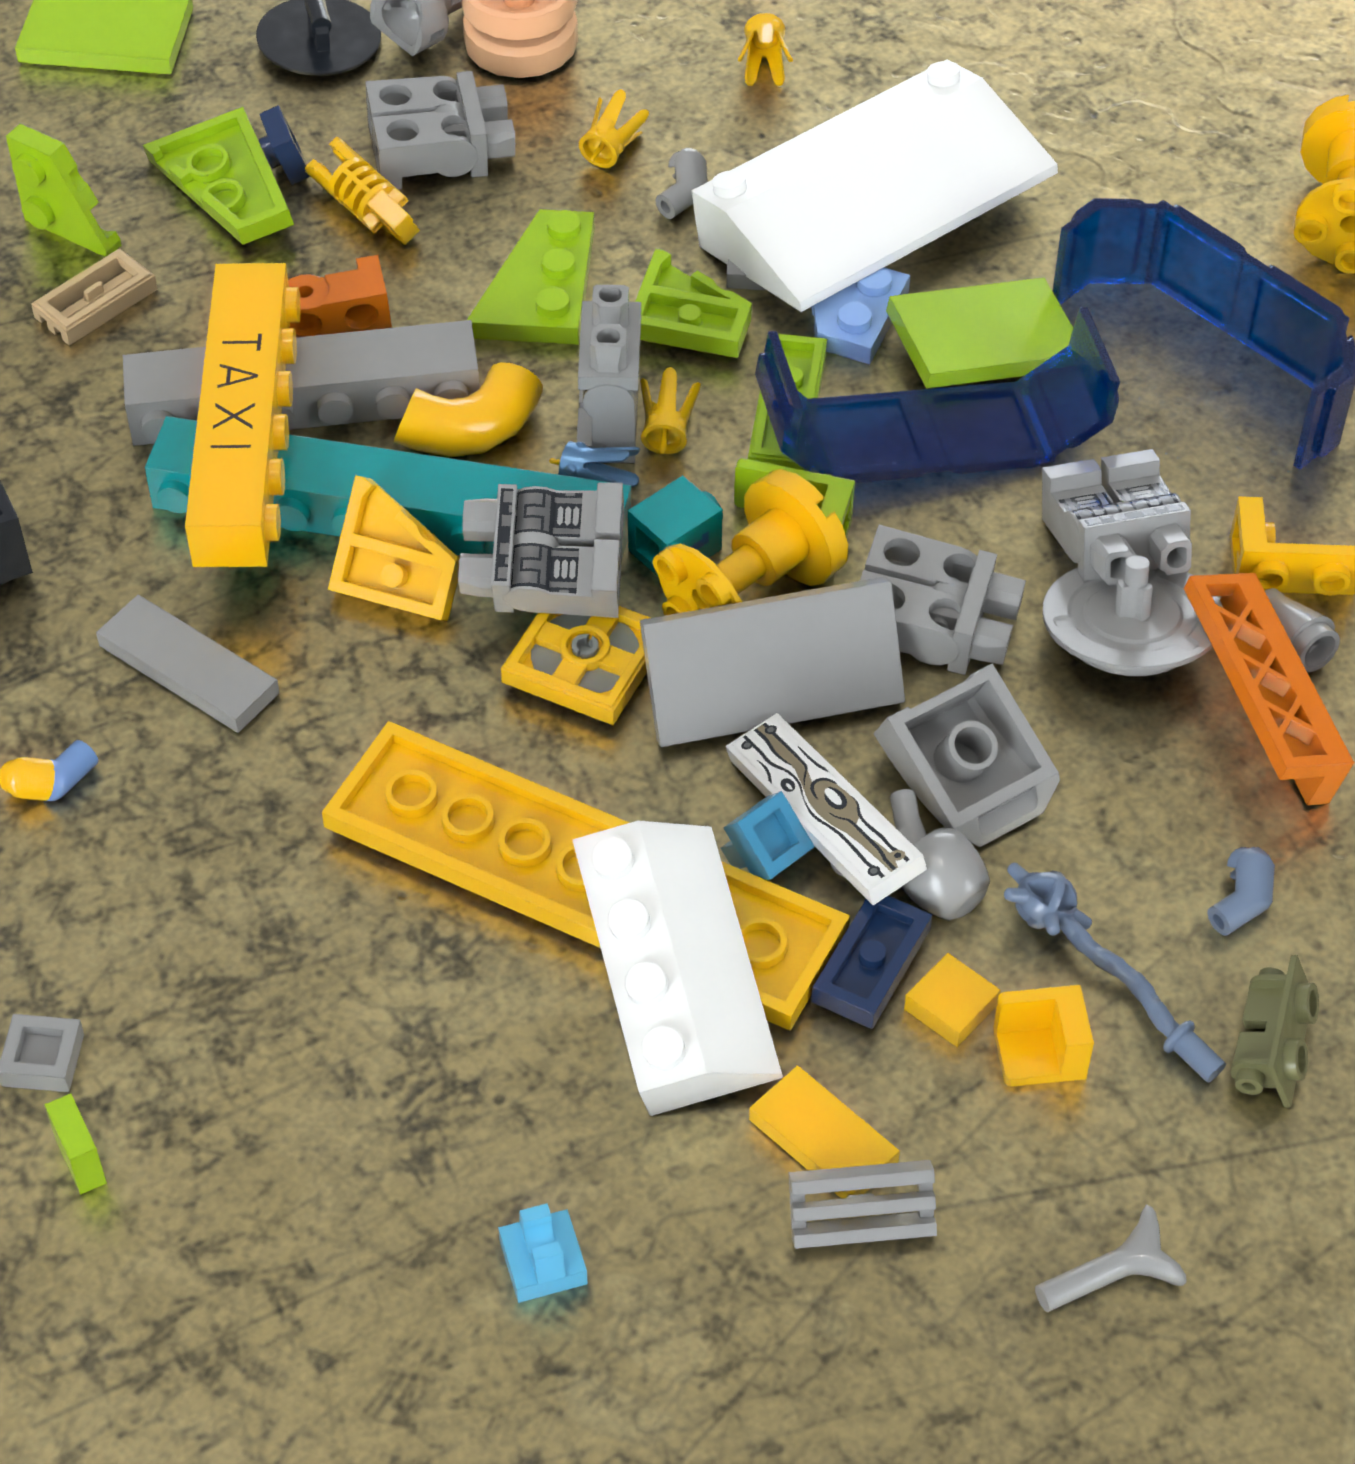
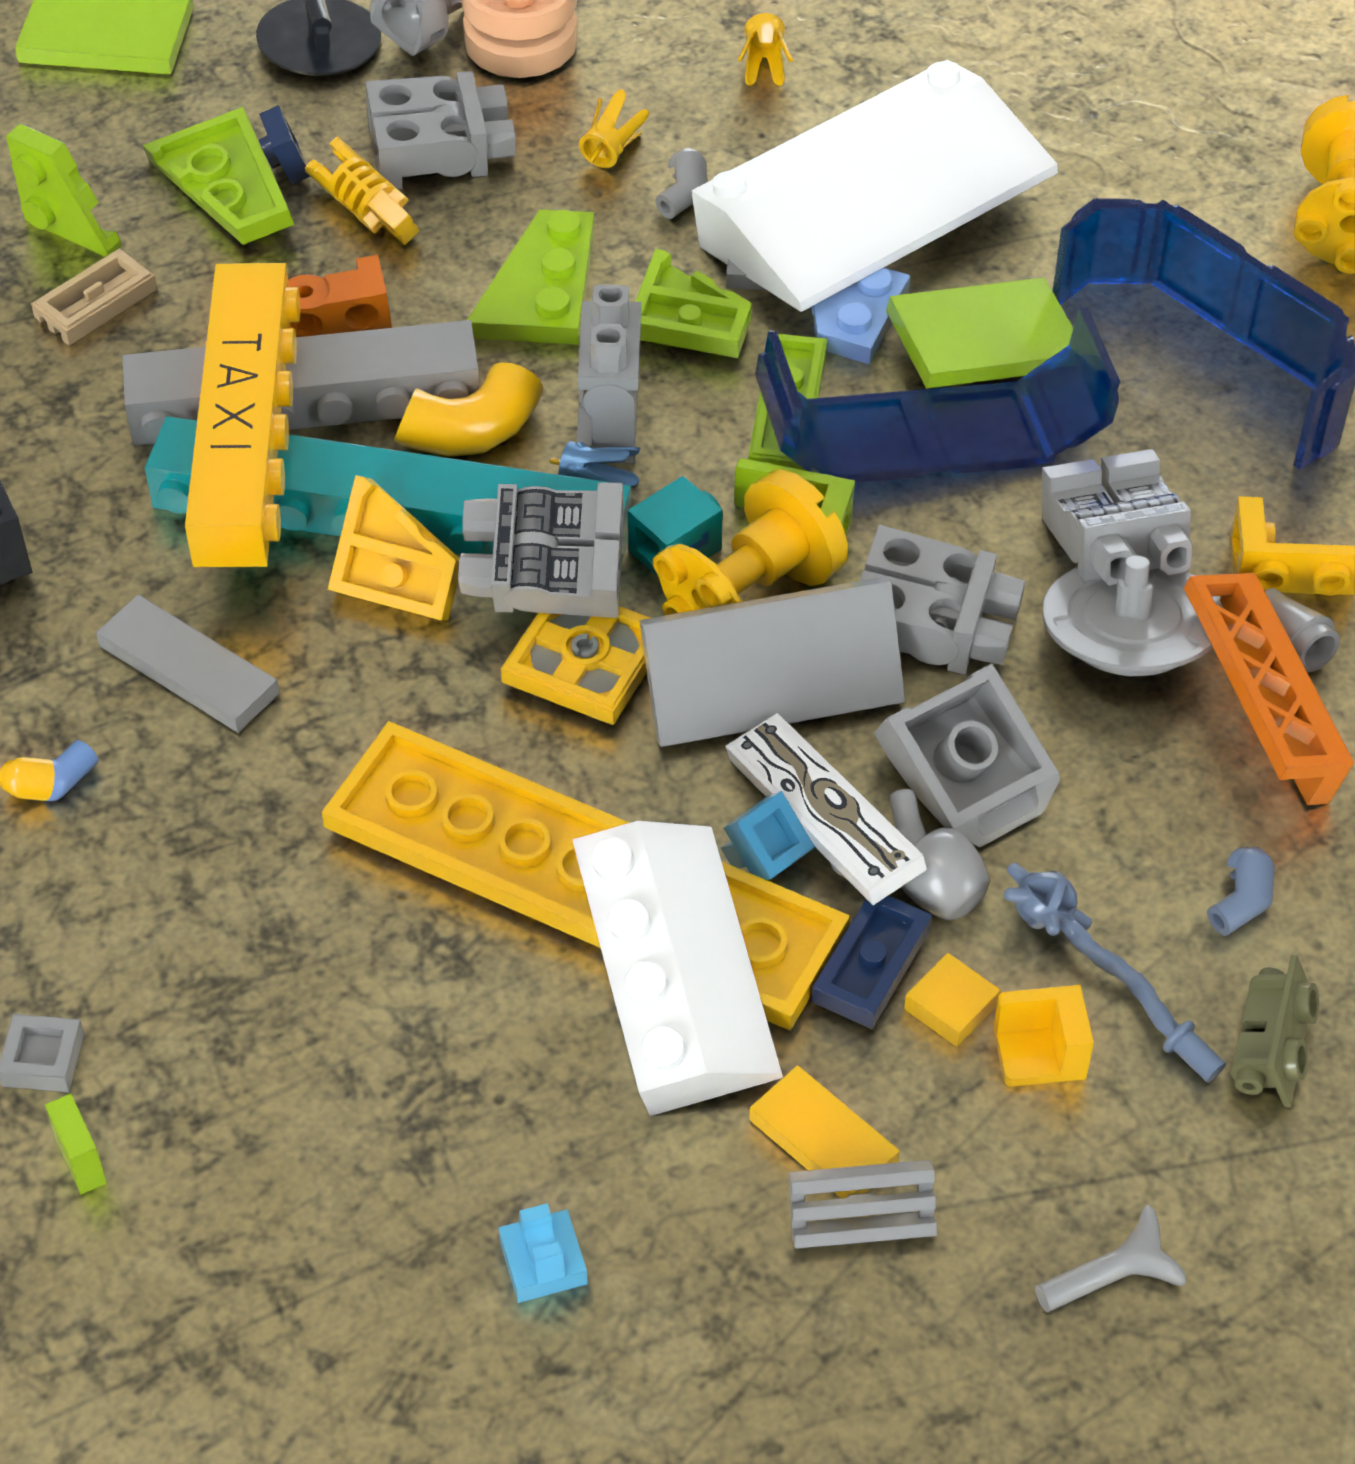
(664, 426): yellow piece -> none

